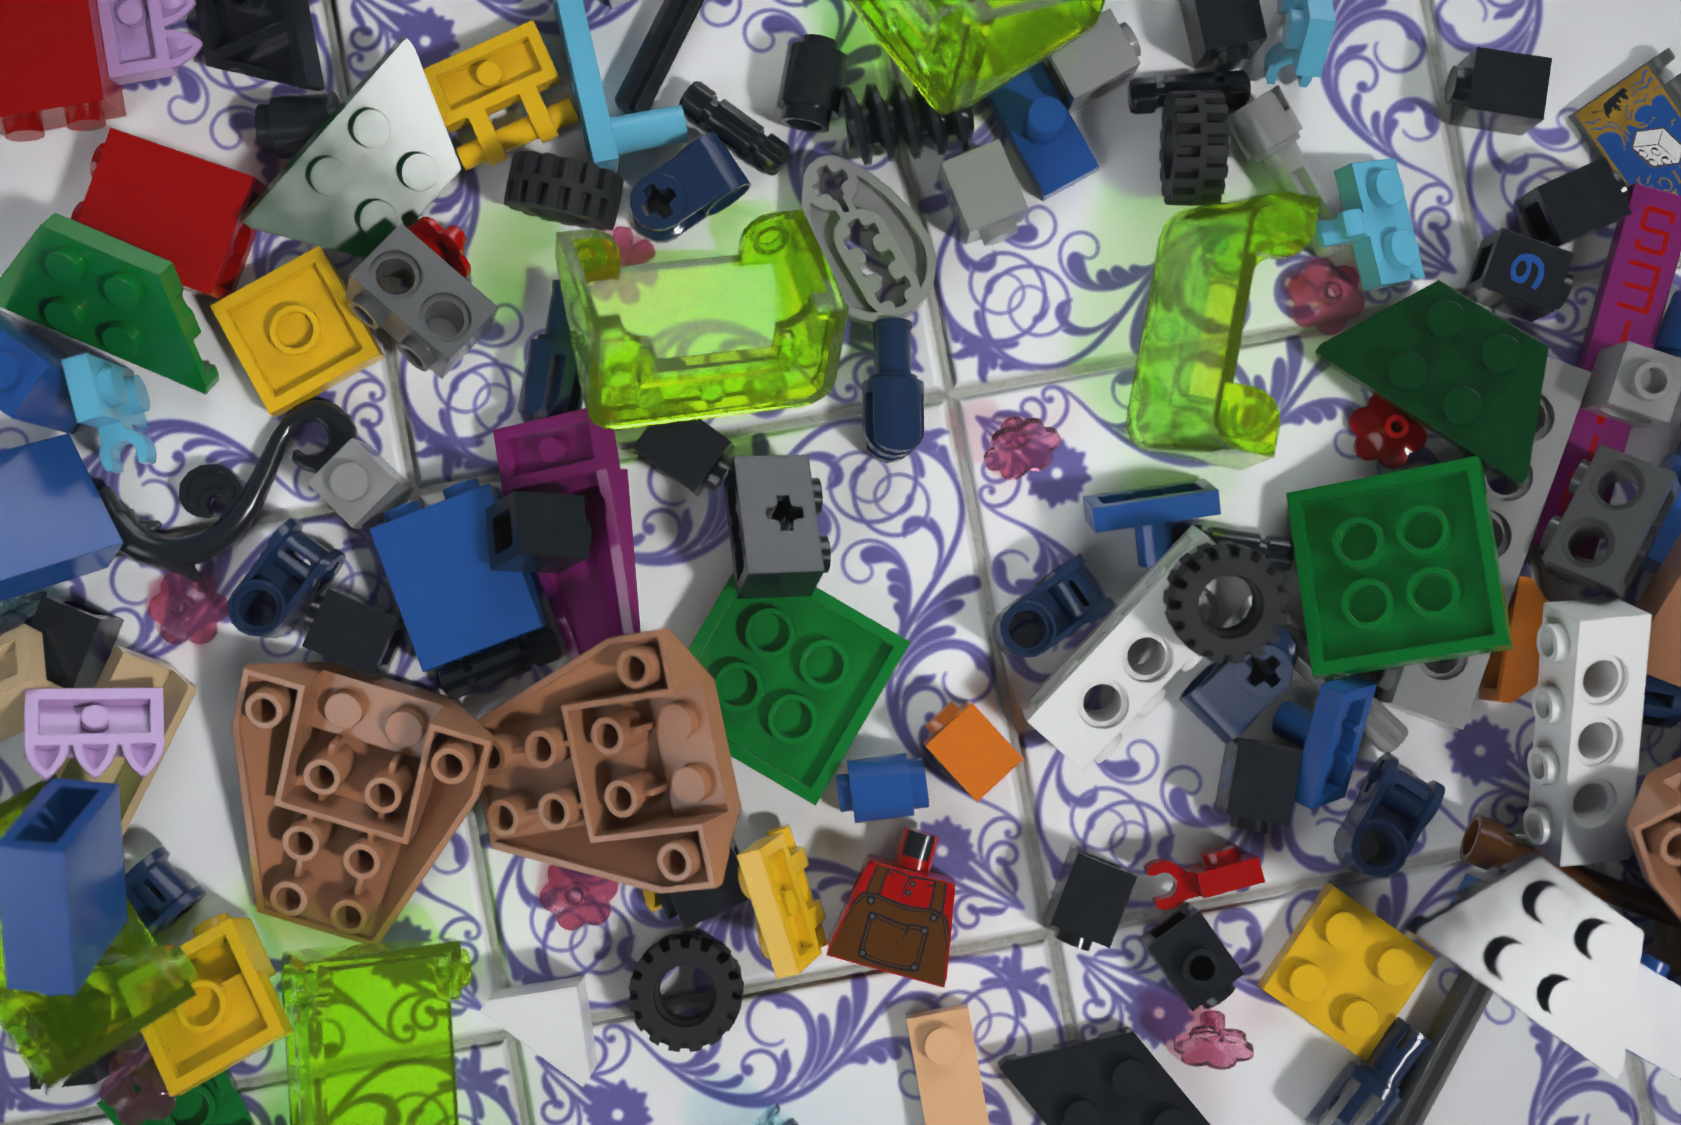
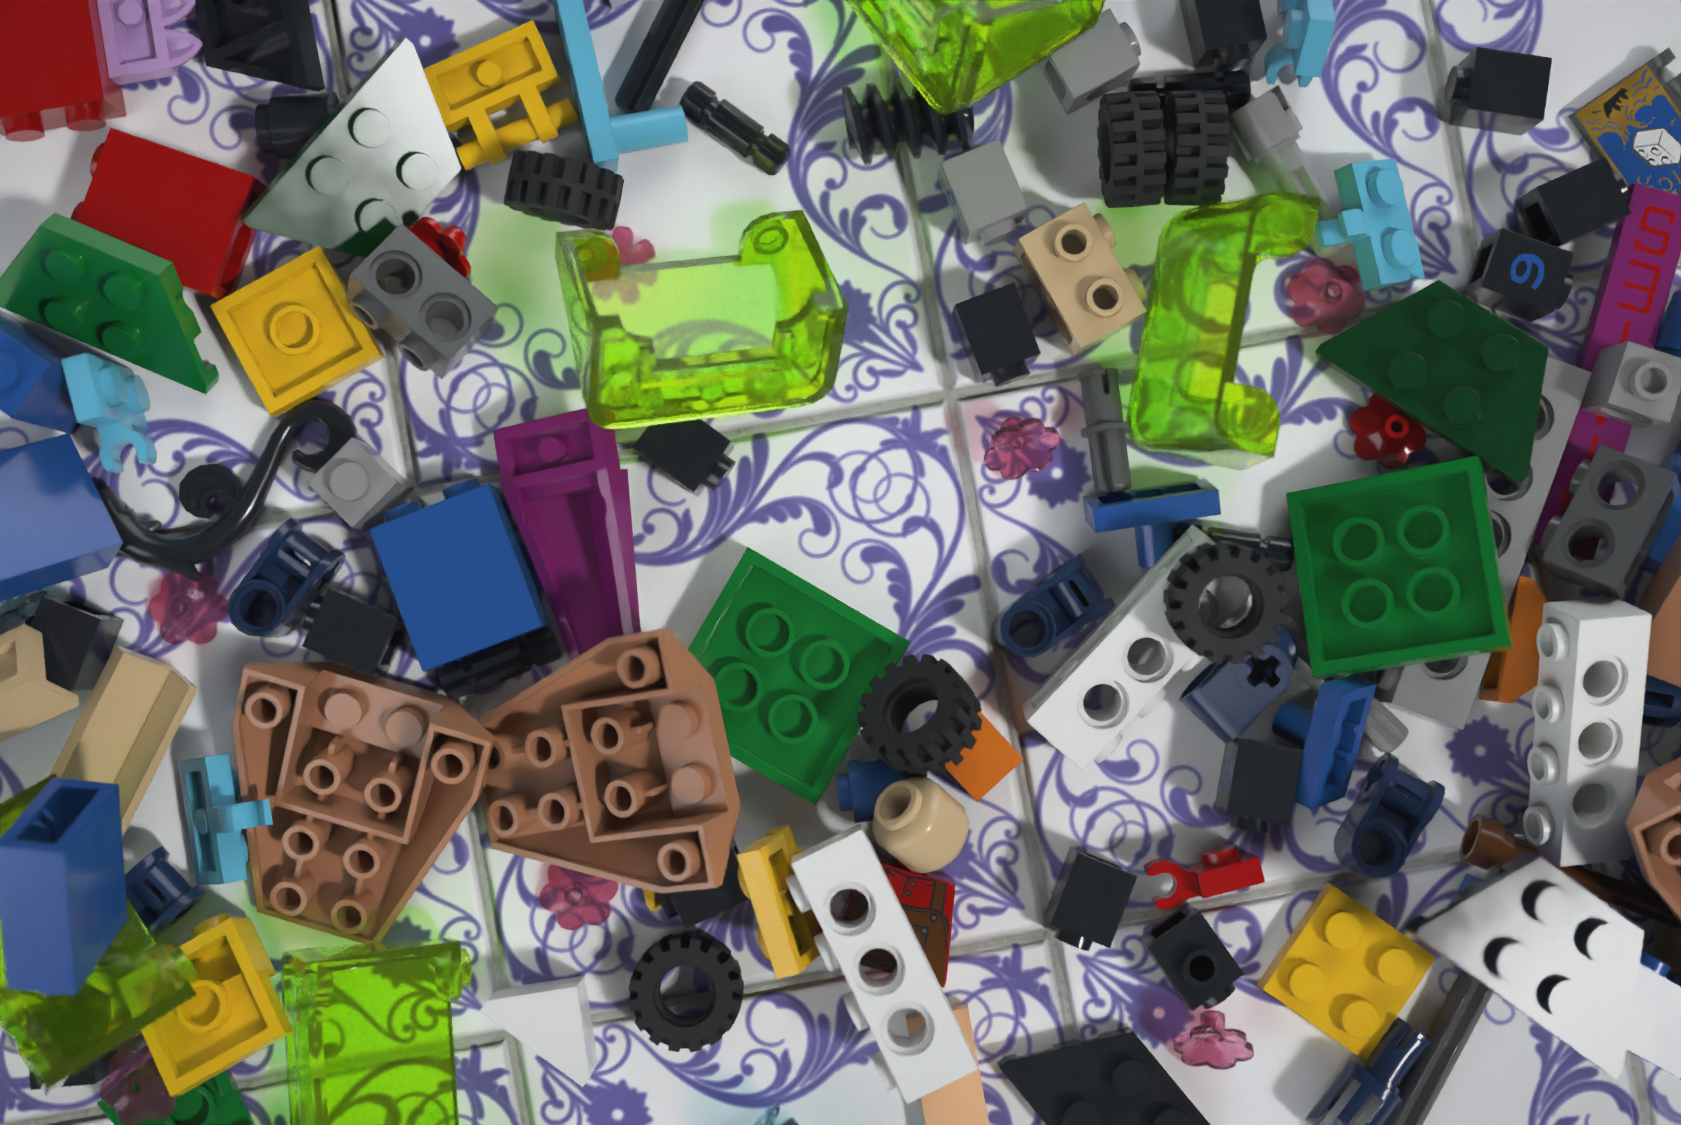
(93, 728): lavender plate -> none
(216, 819): none -> medium azure plate
(537, 532): black brick -> none
(551, 372): dark blue arm -> none
(694, 183): dark blue piece -> none
(775, 526): brick -> none
(812, 83): black brick -> none
(892, 395): dark blue arm -> none
(898, 230): light grey piece -> none
(920, 824): none -> tan head
(939, 738): none -> black tyre
(939, 1049): none -> white brick
(996, 335): none -> black brick
(1042, 132): blue tile -> none
(1081, 278): none -> tan brick
(1105, 430): none -> dark grey axle
(1131, 149): none -> black tyre

